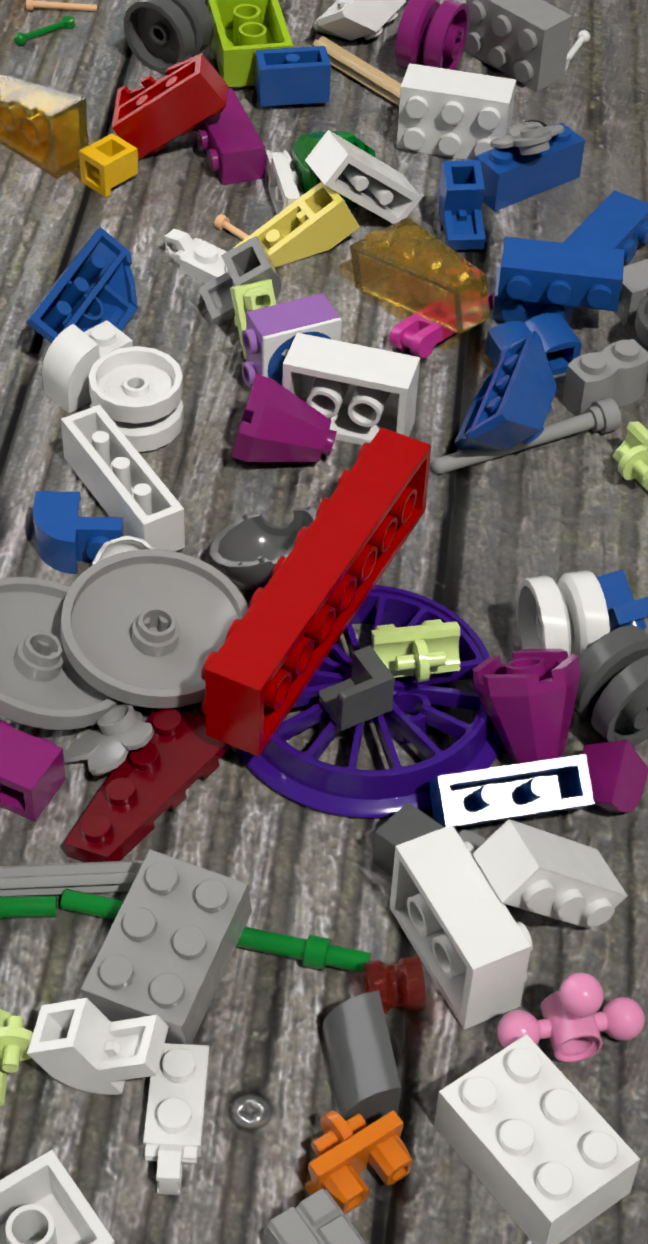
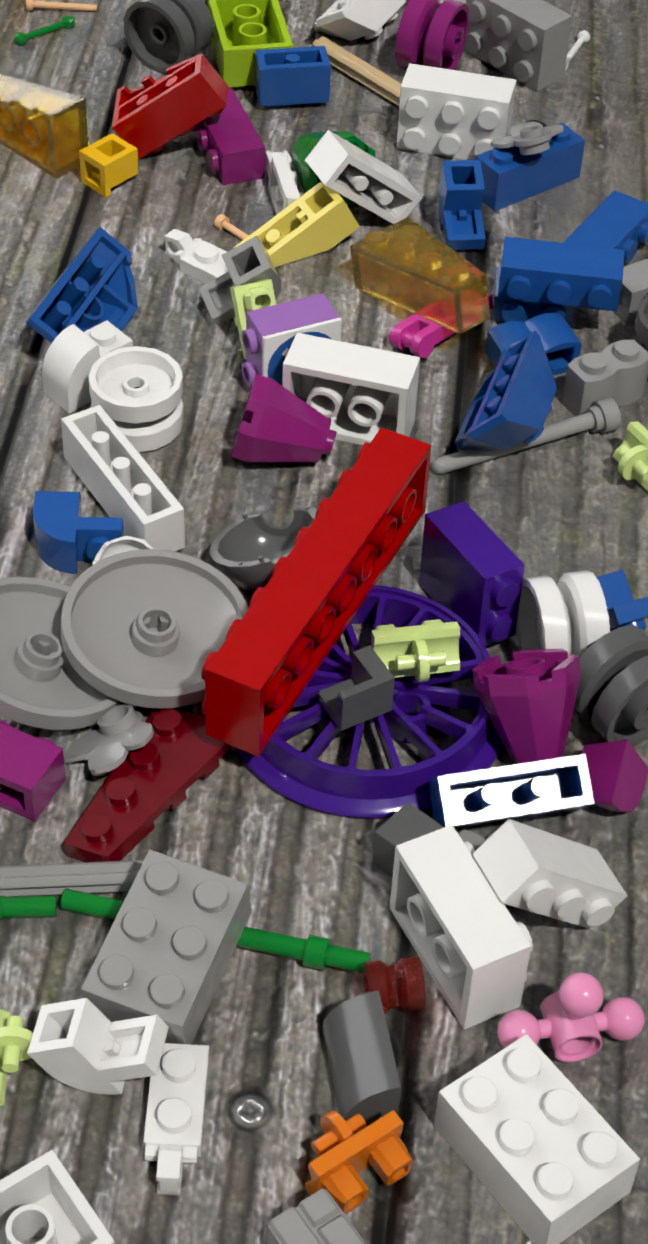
(471, 572): none -> dark purple brick

